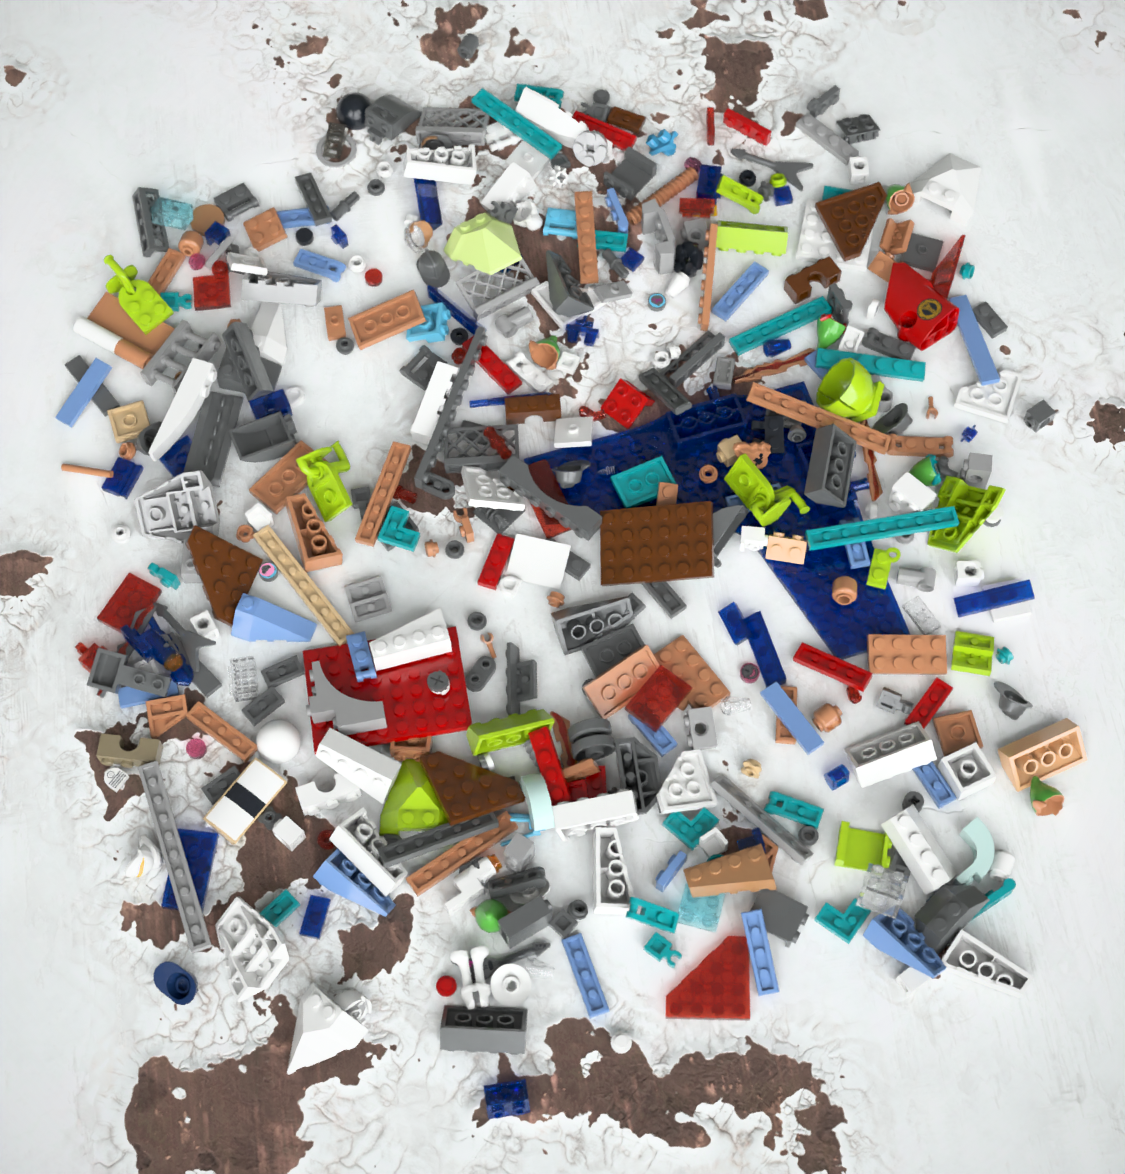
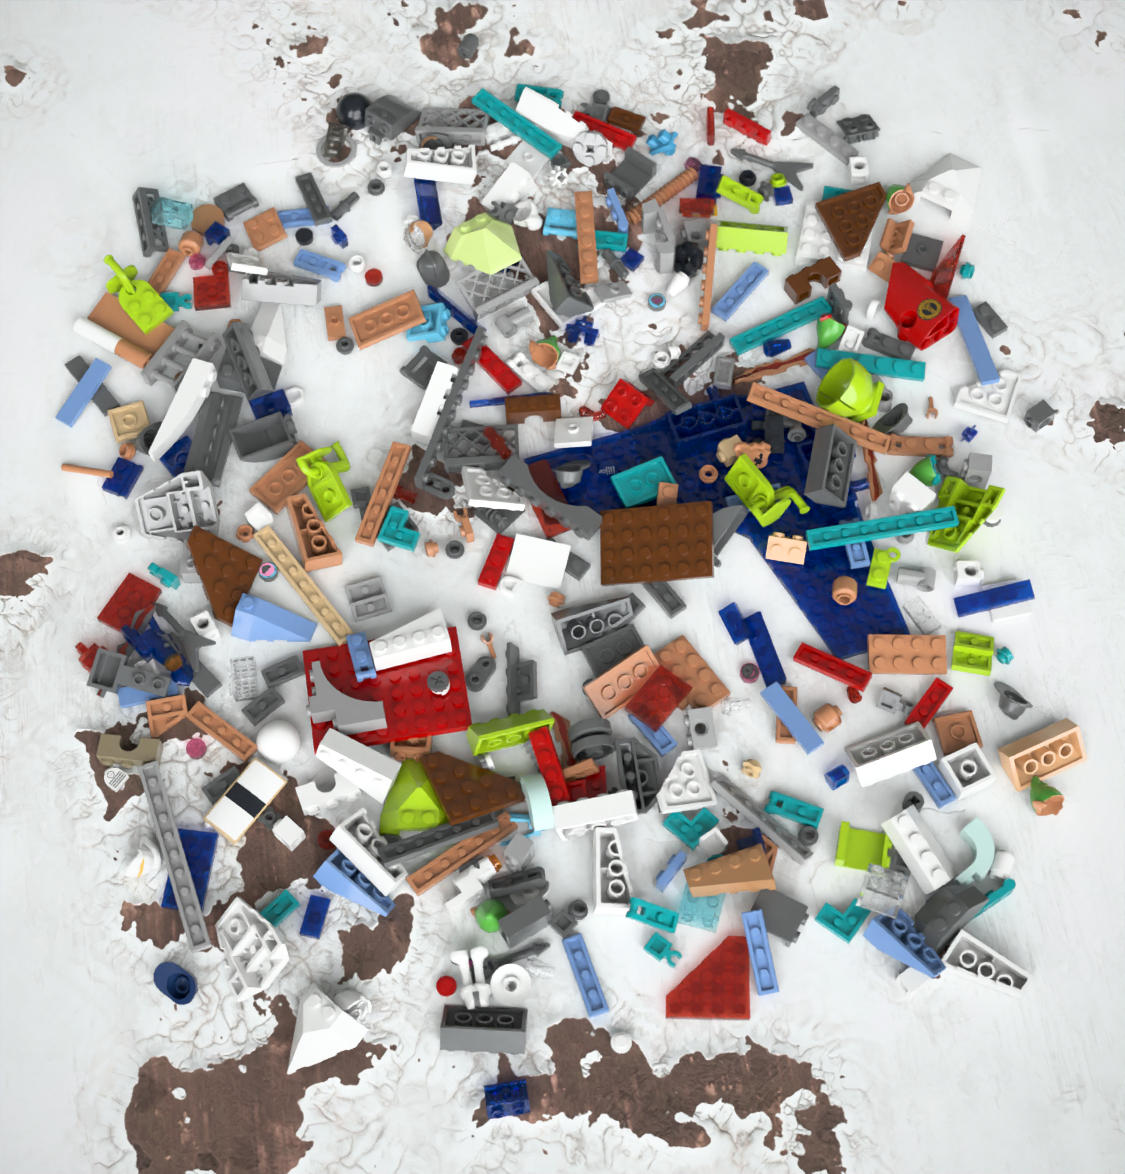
(753, 538): white brick -> none

